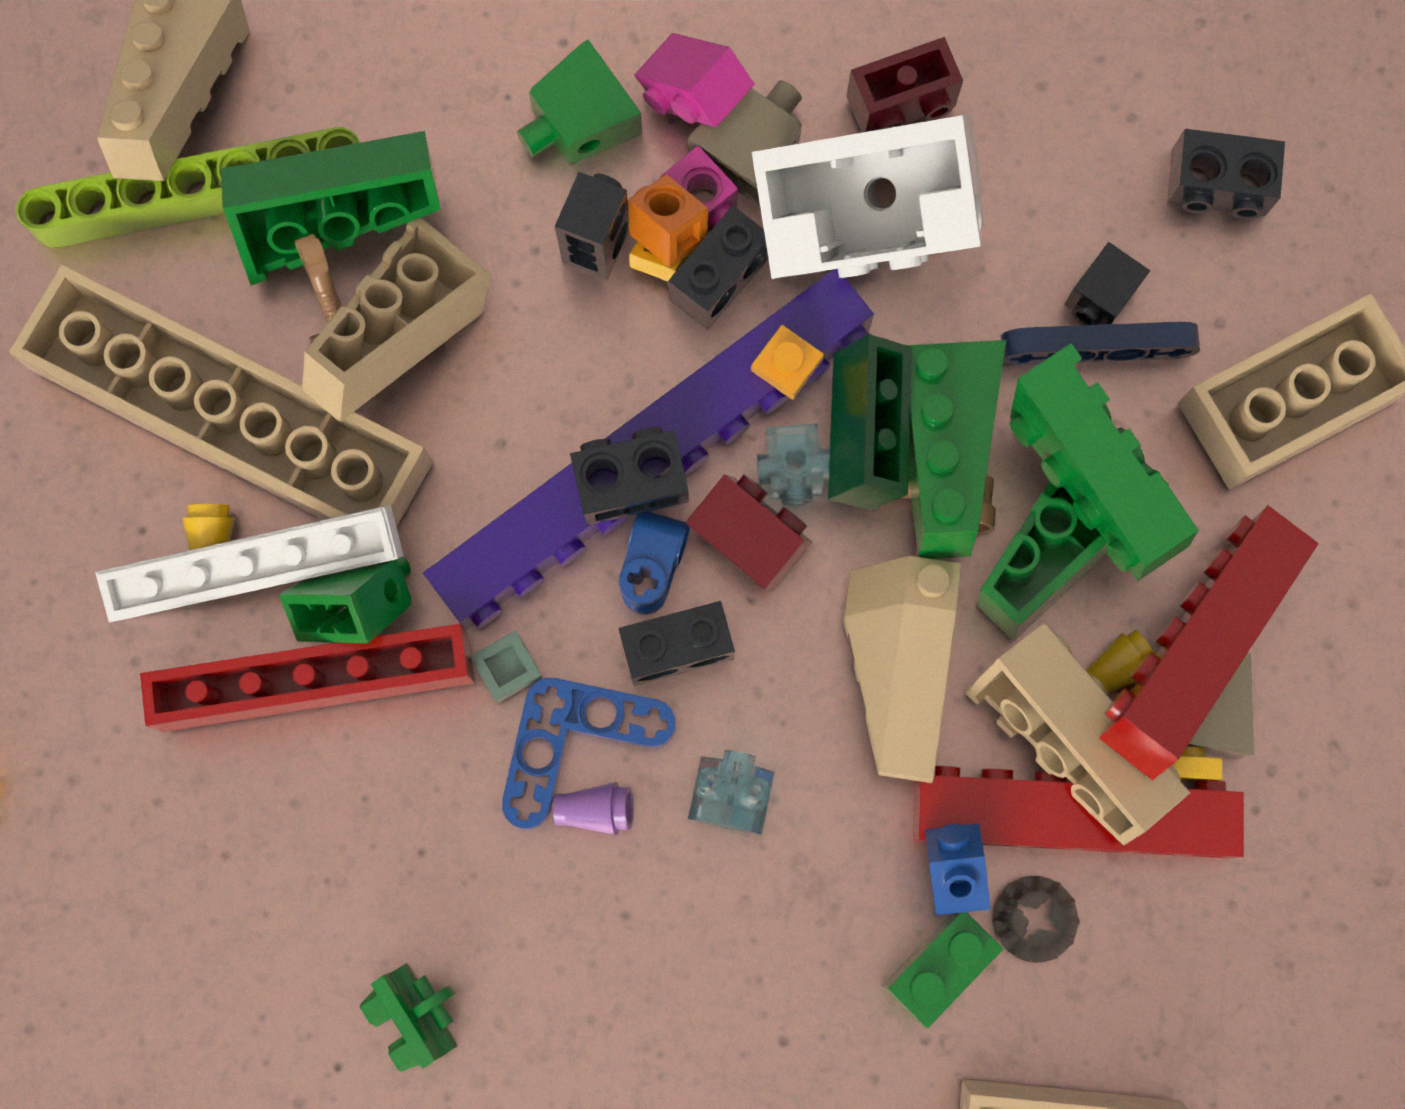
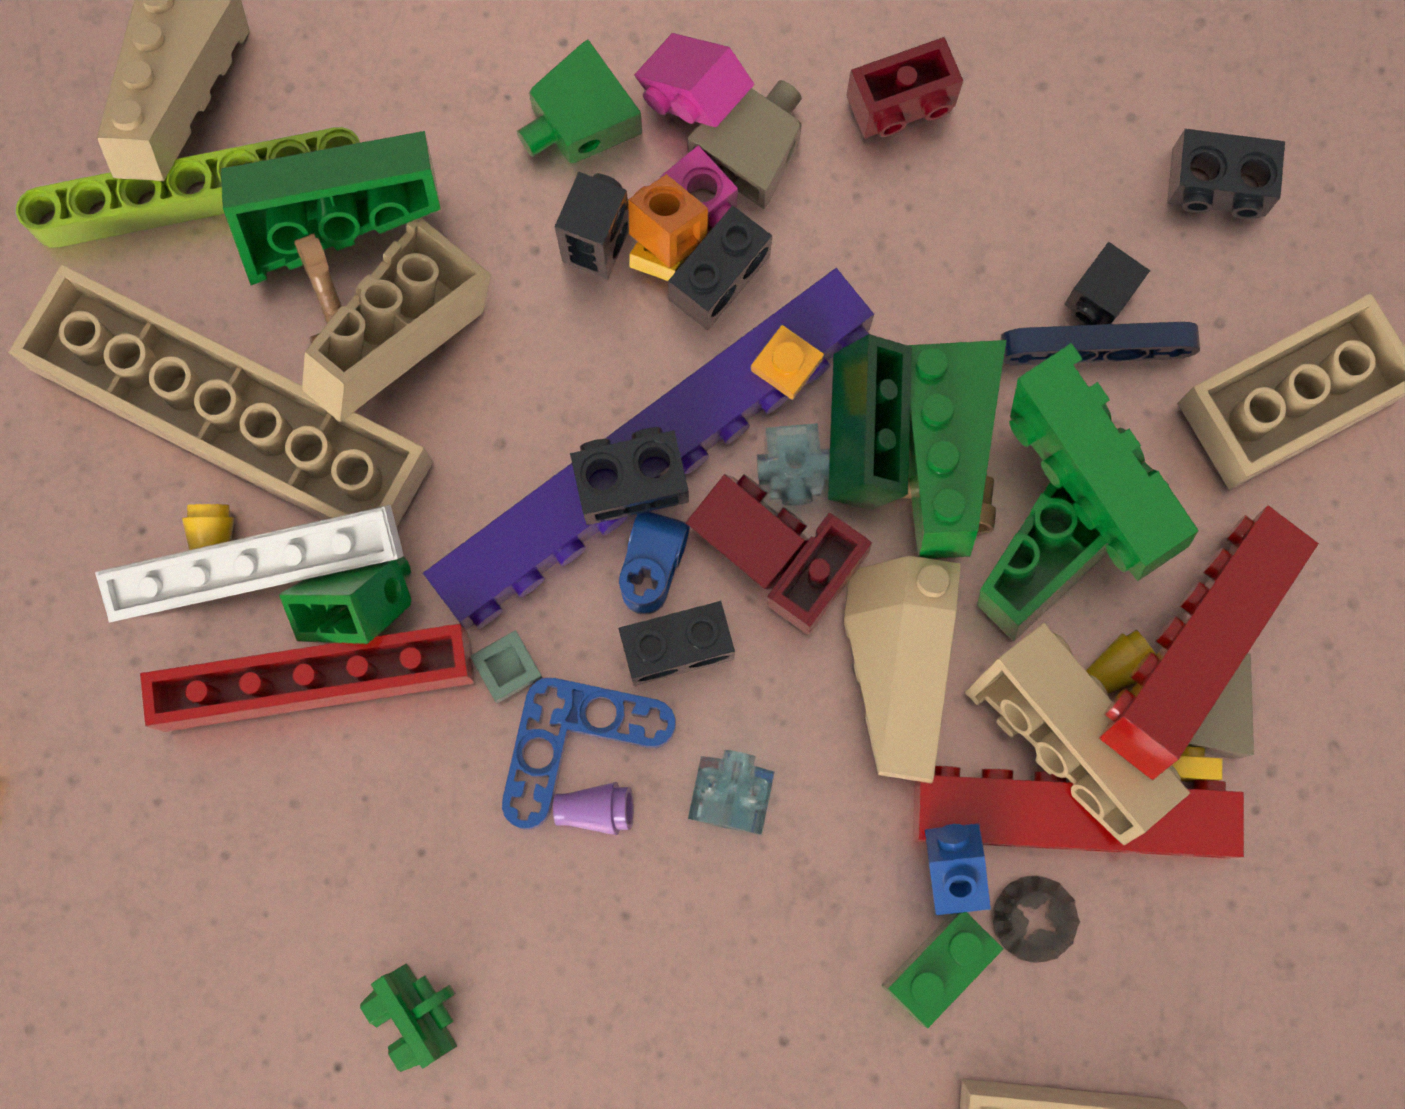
(819, 573): none -> dark red brick
(824, 208): white brick -> none

